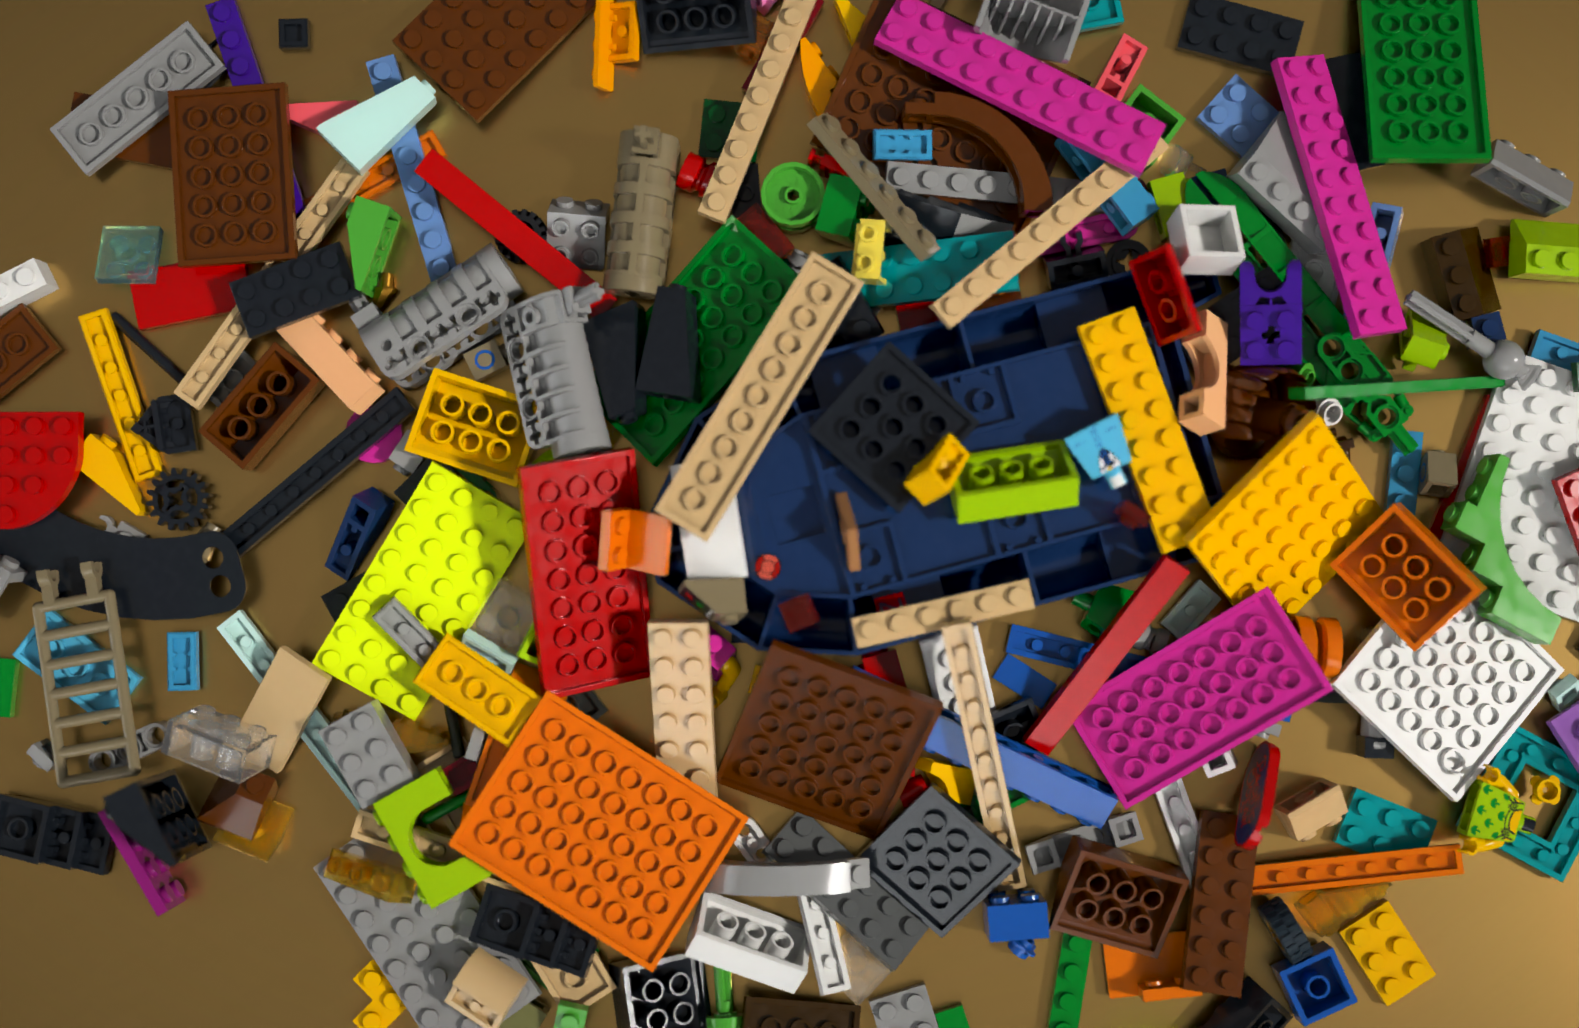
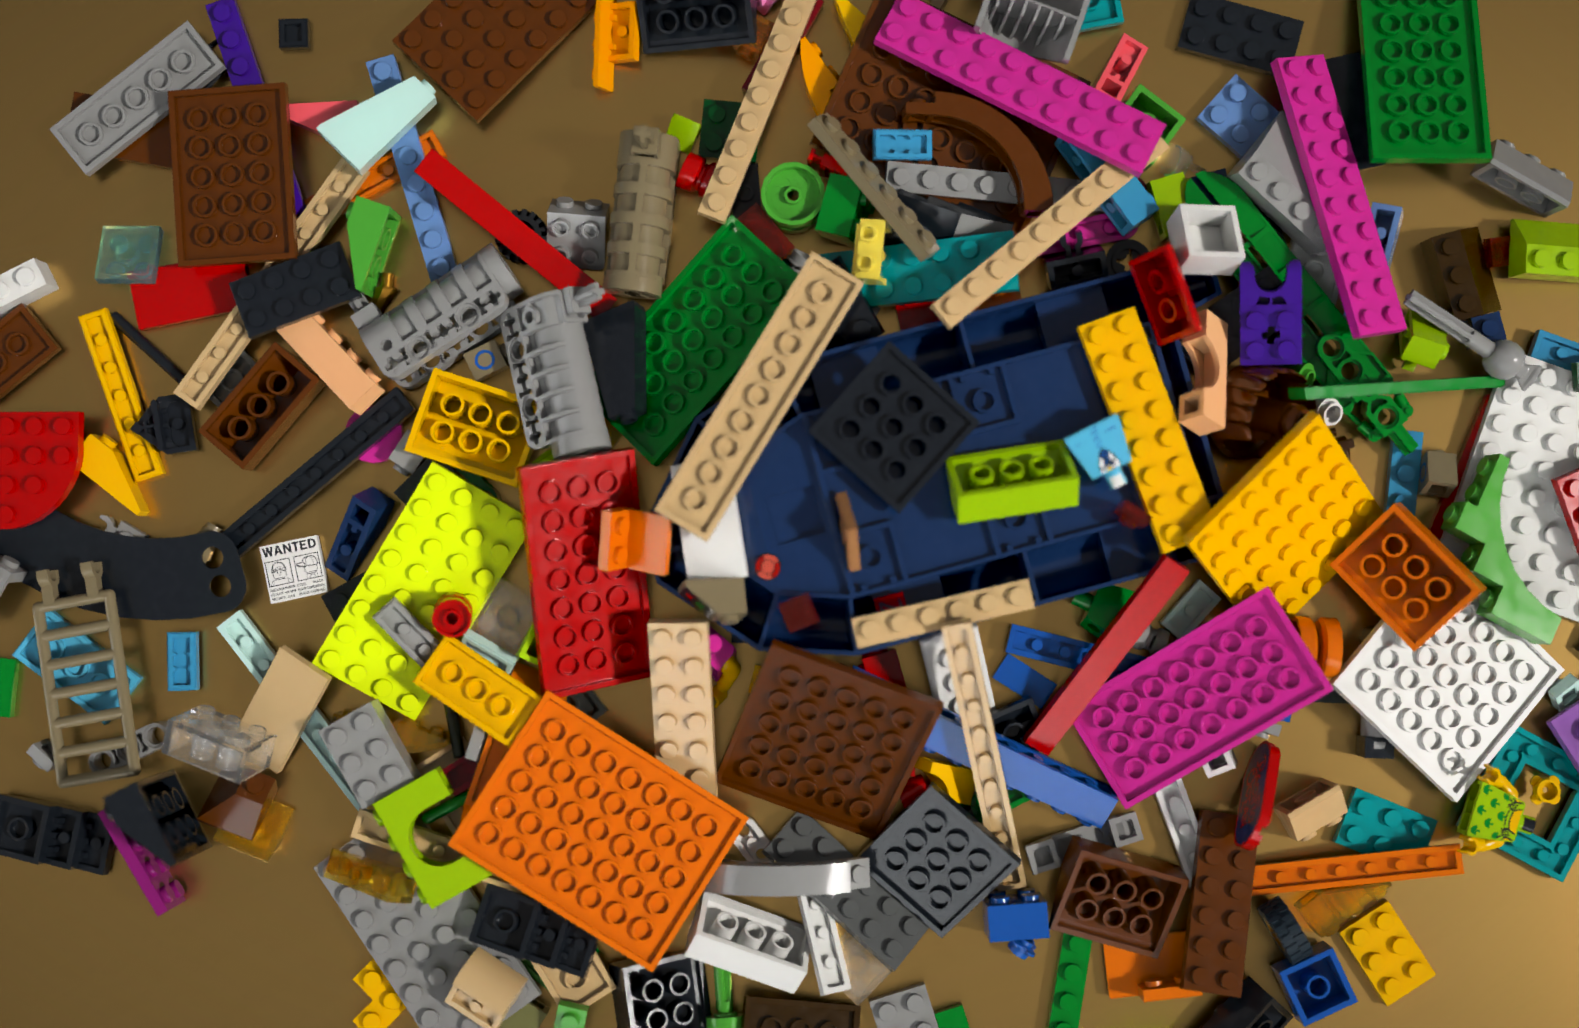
(187, 491): black gear -> none
(294, 569): none -> white tile
(452, 614): none -> red wheel
(672, 348): black slope -> none
(685, 130): none -> lime slope
(938, 470): yellow arch -> none

